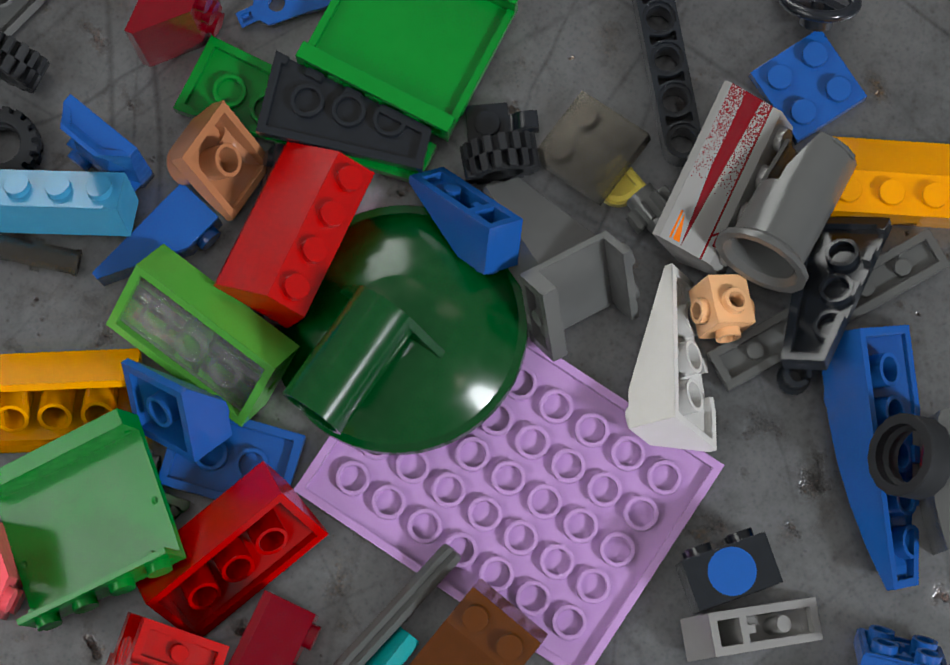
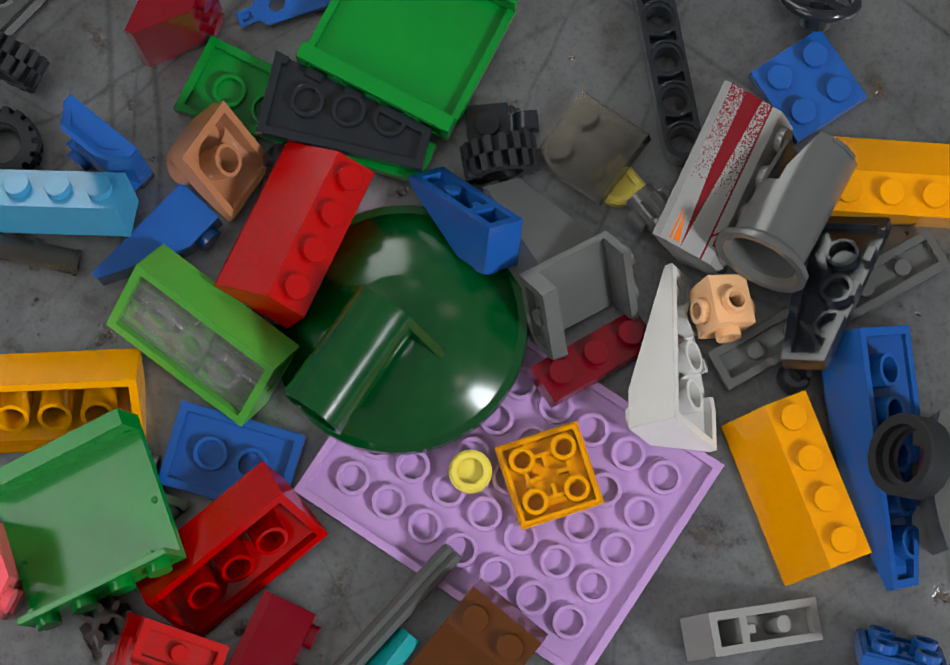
(101, 625): none -> dark grey gear
(176, 411): blue slope -> none
(470, 471): none -> light yellow tile
(549, 475): none -> light orange tile
(589, 360): none -> dark red plate
(728, 572): black brick -> none
(795, 488): none -> light orange slope

